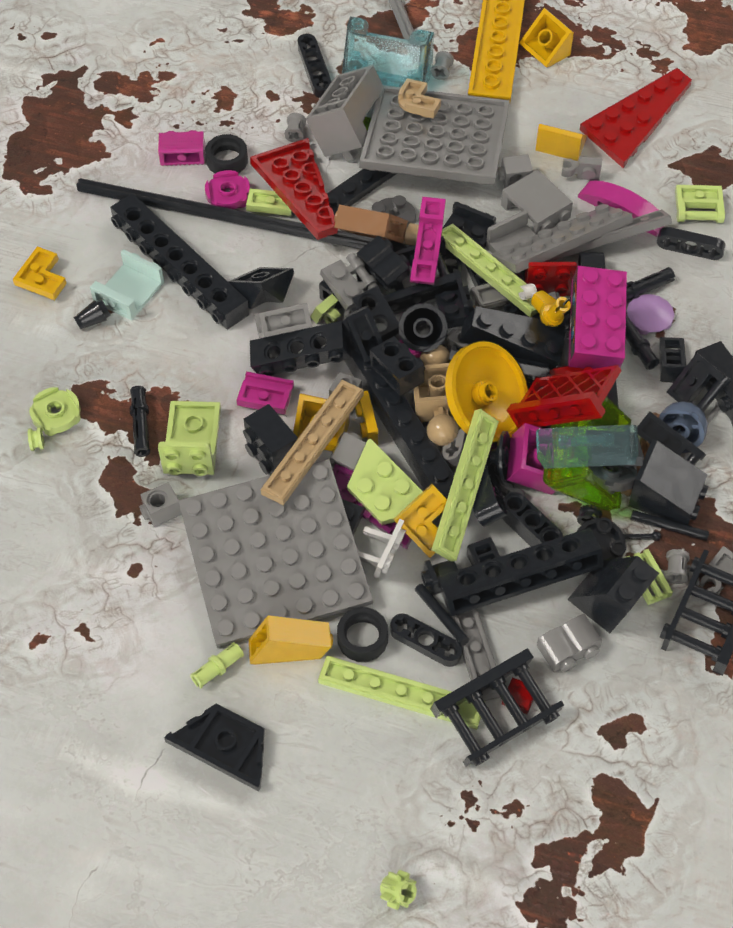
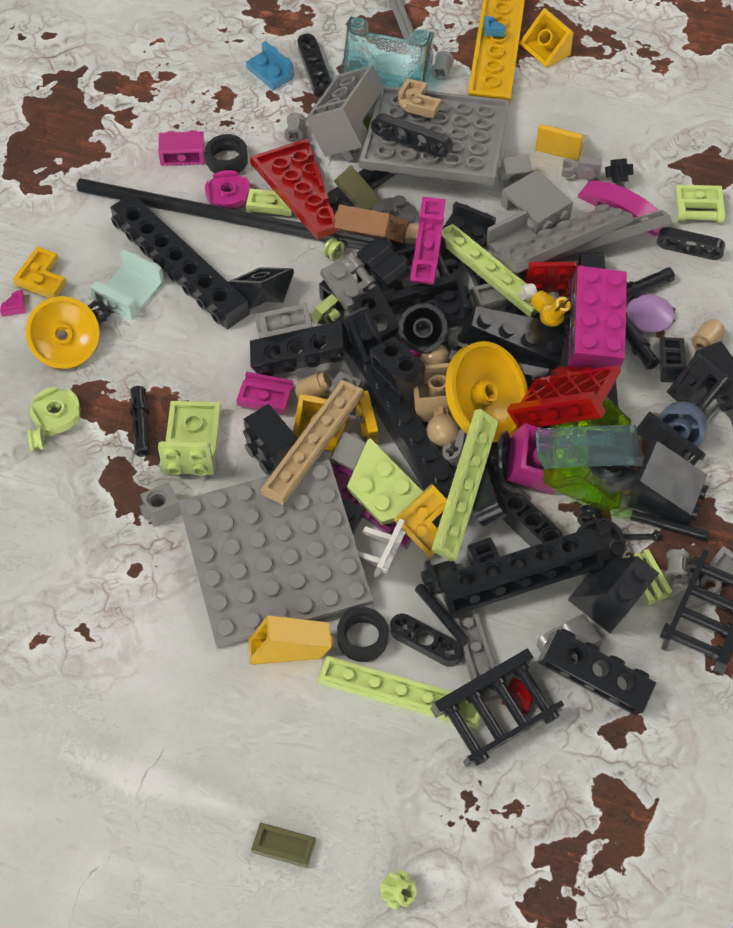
(14, 304): none -> dark pink tile
(60, 315): none -> yellow dish
(217, 665): yellowish green pin -> none
(224, 743): black wing -> none
(271, 67): none -> dark azure bracket
(283, 845): none -> olive tile
(314, 385): none -> tan brick
(333, 249): none -> yellowish green bush
(356, 189): none -> olive tile
(436, 143): none -> black beam
(493, 28): none -> dark azure tile
(555, 658): none -> black brick
(619, 170): none -> black gear
(633, 119): red wing -> none
(708, 334): none -> tan brick

